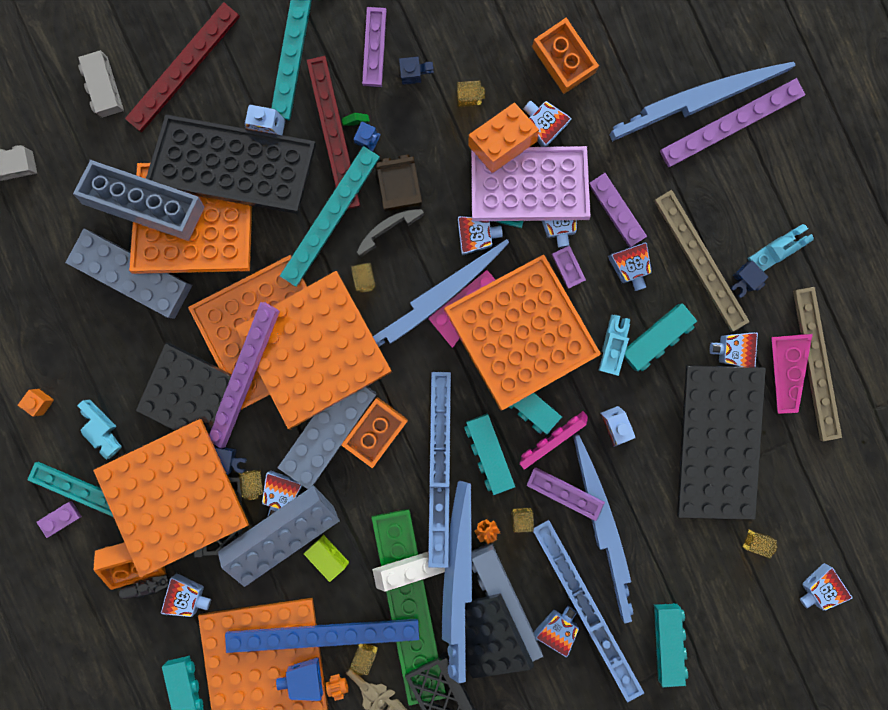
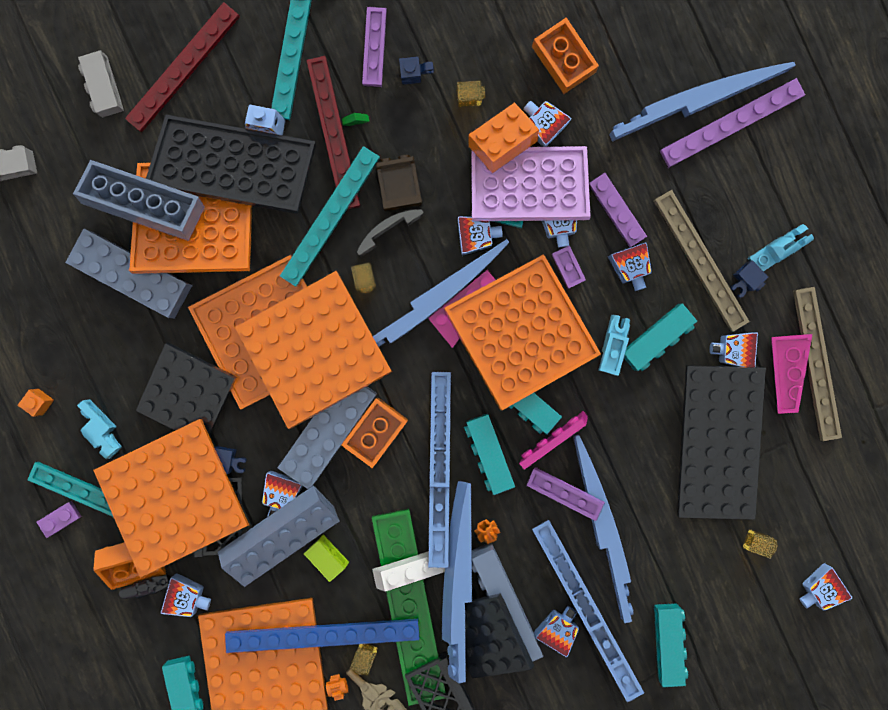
(243, 373): medium lavender plate -> none
(251, 484): clear yellow brick -> none
(303, 681): blue torso -> none
(367, 136): blue brick -> none
(522, 520): clear yellow brick -> none
(617, 425): light blue torso -> none

